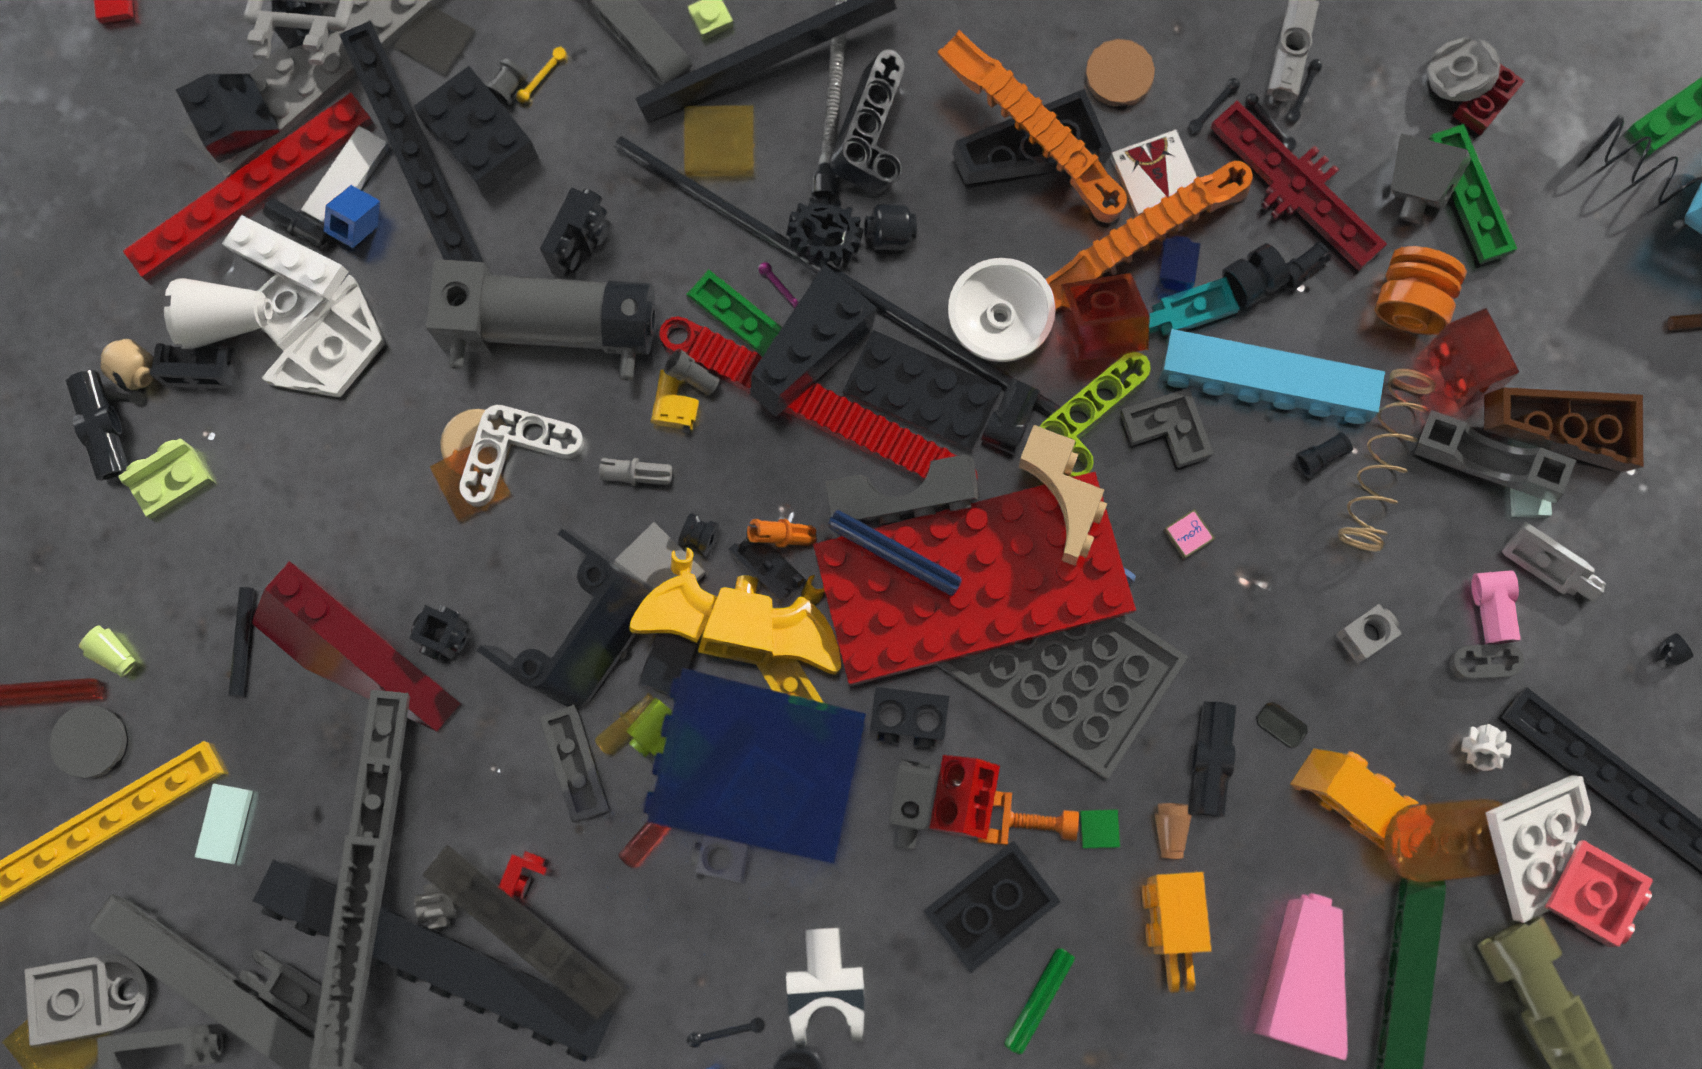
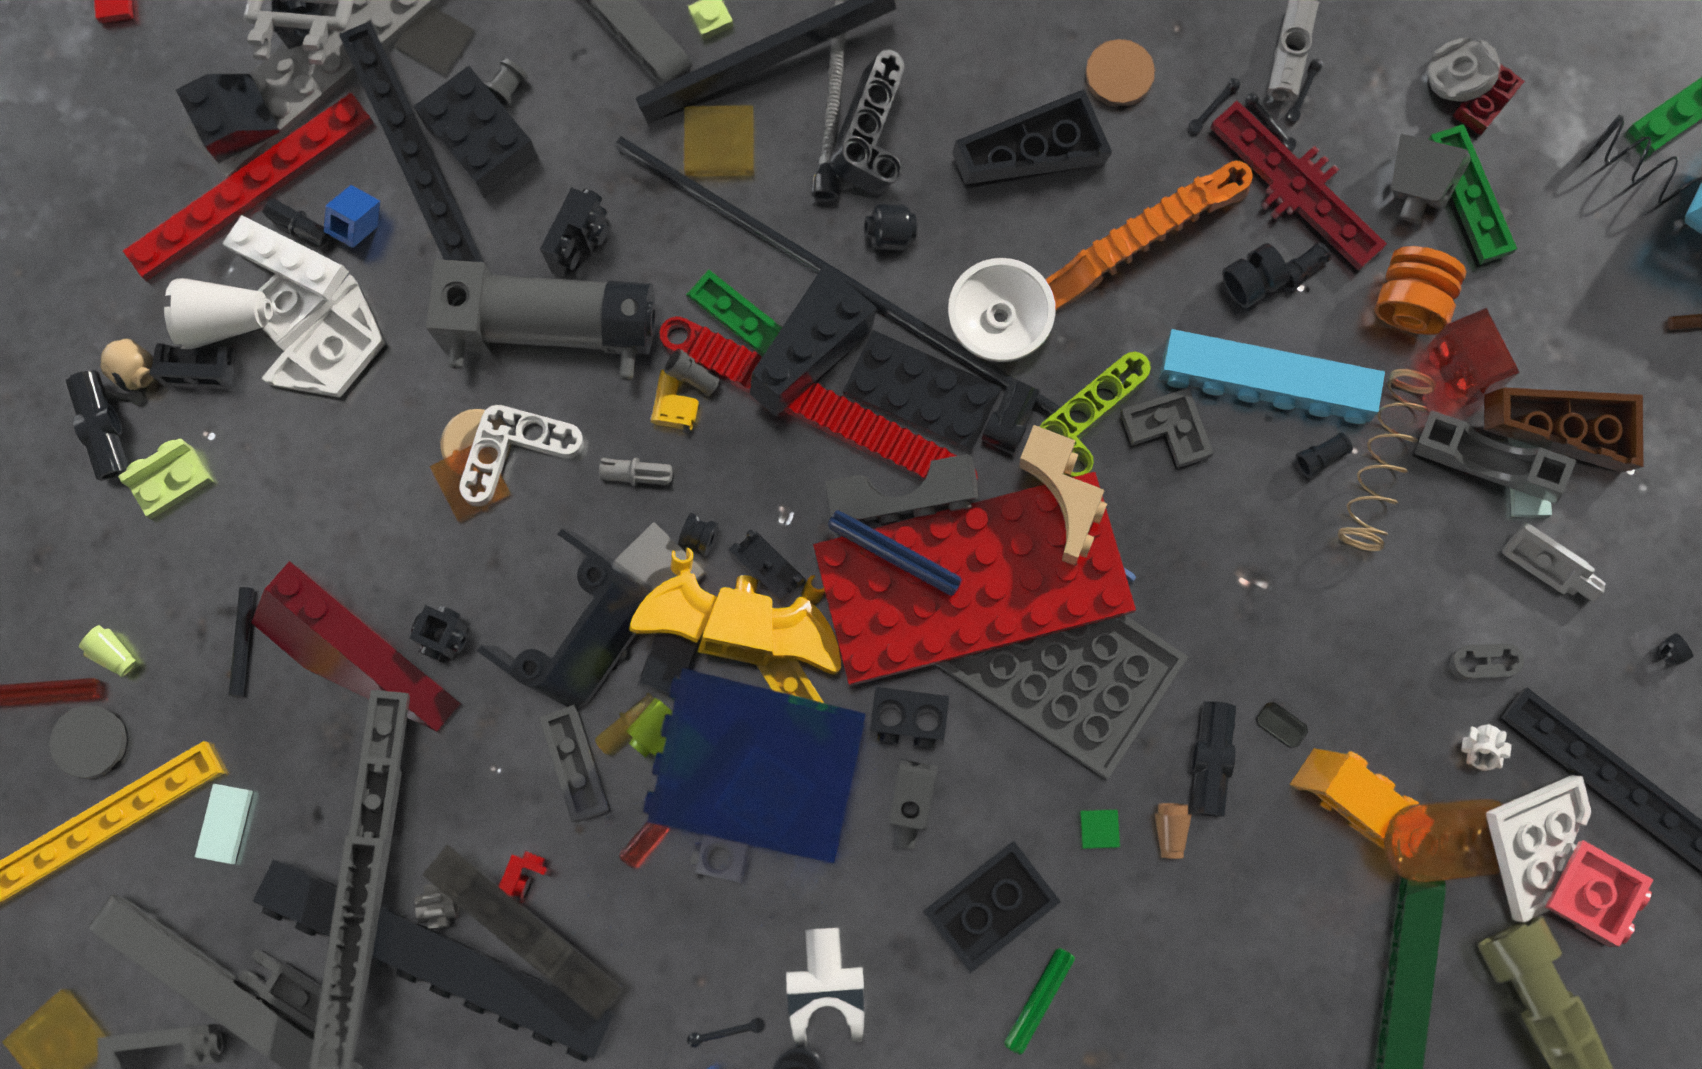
(82, 999): light grey tile -> none
(351, 167): white tile -> none
(559, 55): yellow hinge -> none
(766, 269): magenta hinge -> none
(781, 533): orange axle -> none
(824, 232): black gear -> none
(964, 796): red brick -> none
(985, 73): orange piece -> none
(1065, 824): orange bar -> none
(1105, 317): clear red brick -> none
(1153, 170): white tile -> none
(1177, 264): clear blue brick -> none
(1177, 923): light orange brick -> none
(1189, 534): bright pink tile -> none
(1193, 307): teal hinge -> none
(1307, 980): bright pink slope -> none
(1359, 644): light grey brick -> none
(1497, 597): bright pink piece -> none

